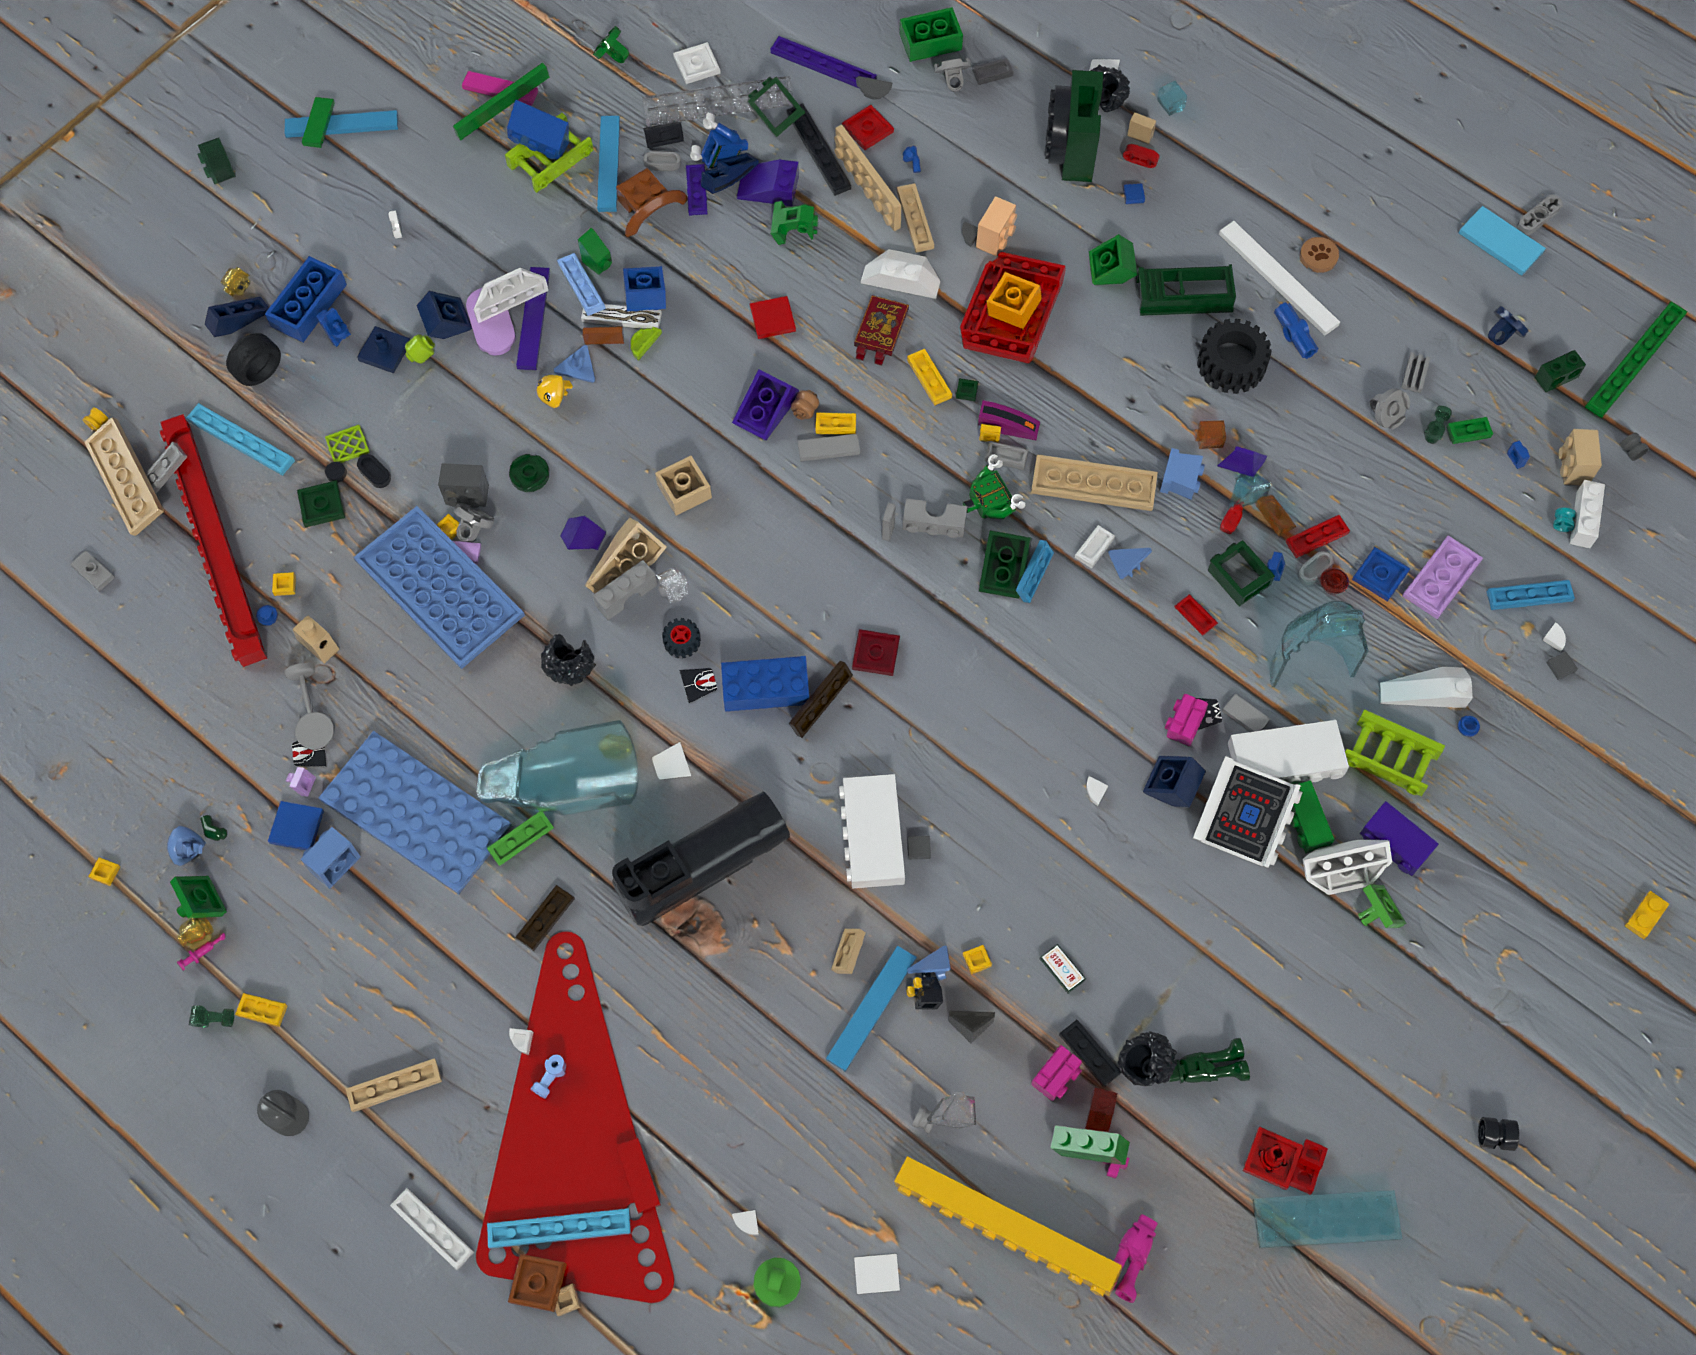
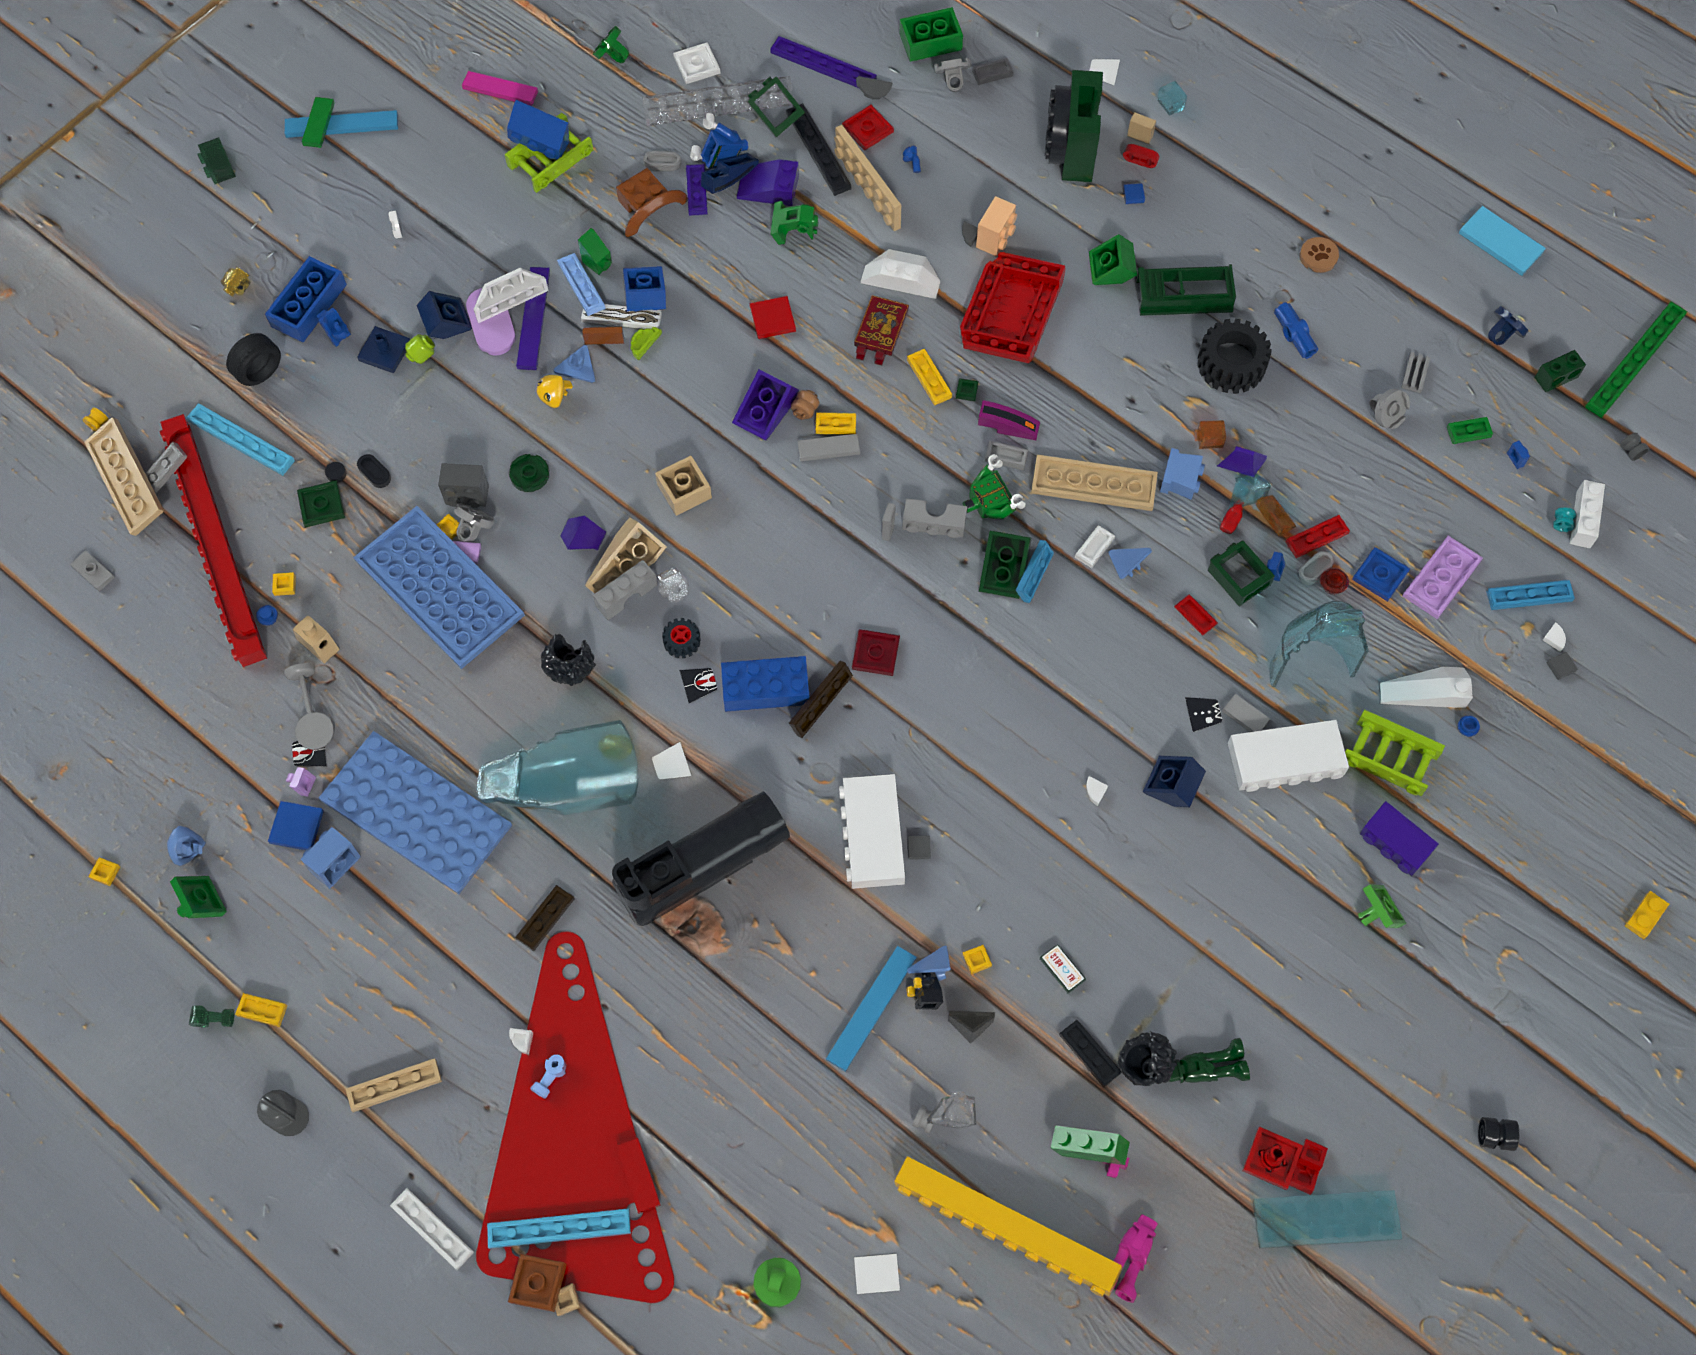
(194, 956): dark pink piece -> none
(195, 932): clear yellow head -> none
(211, 831): dark green arm -> none
(232, 316): dark blue slope -> none
(345, 433): lime window -> none
(501, 101): green tile -> none
(520, 838): bright green plate -> none
(608, 163): dark azure tile -> none
(663, 134): black plate -> none
(746, 1222): white tile -> none
(848, 951): tan plate -> none
(915, 218): tan plate -> none
(990, 433): yellow tile -> none
(1014, 300): light orange brick -> none
(1057, 1073): dark pink brick -> none
(1101, 1110): clear red slope -> none
(1114, 88): black hair -> none
(1186, 719): dark pink brick -> none
(1247, 813): panel -> none
(1279, 278): white tile -> none
(1310, 820): green brick -> none
(1347, 865): white wedge -> none
(1436, 428): clear green leg -> none
(1542, 207): light grey beam -> none
(1580, 456): tan brick -> none

